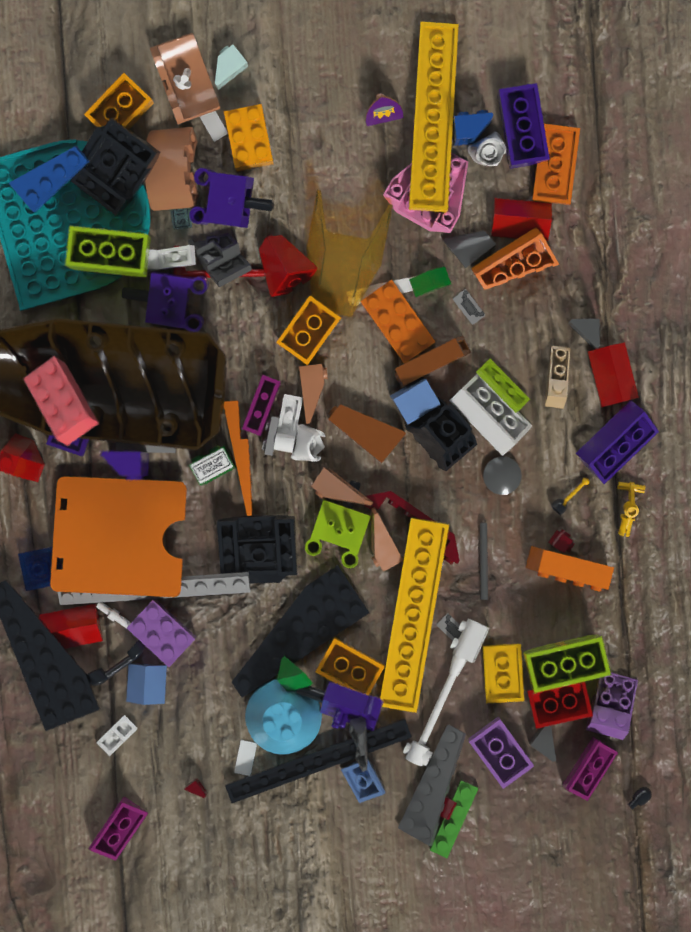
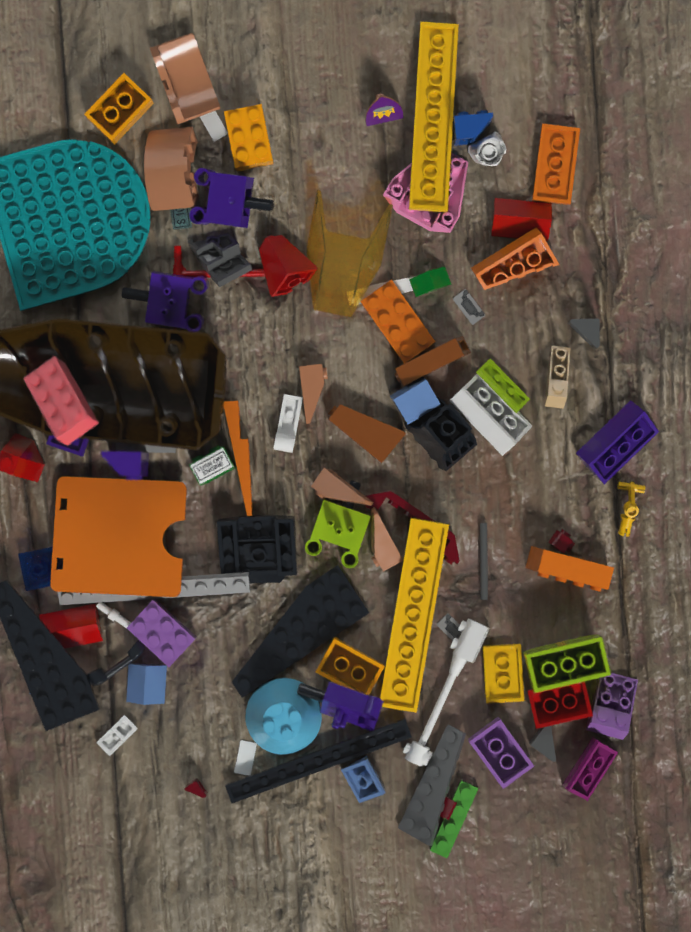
(47, 179): blue wing -> none
(108, 251): lime brick -> none
(116, 166): black slope -> none
(118, 829): magenta slope -> none
(171, 258): white plate -> none
(183, 82): white plate -> none
(229, 65): light aqua slope -> none
(261, 405): magenta brick -> none
(271, 427): light grey plate -> none
(291, 676): green slope -> none
(308, 329): light orange brick -> none
(308, 444): white hair -> none
(358, 733): dark grey slope -> none
(469, 246): dark grey slope -> none
(502, 475): dark grey dish -> none
(523, 125): dark purple slope -> none
(560, 505): hinge -> none
(613, 374): red slope -> none
(640, 797): black cylinder -> none

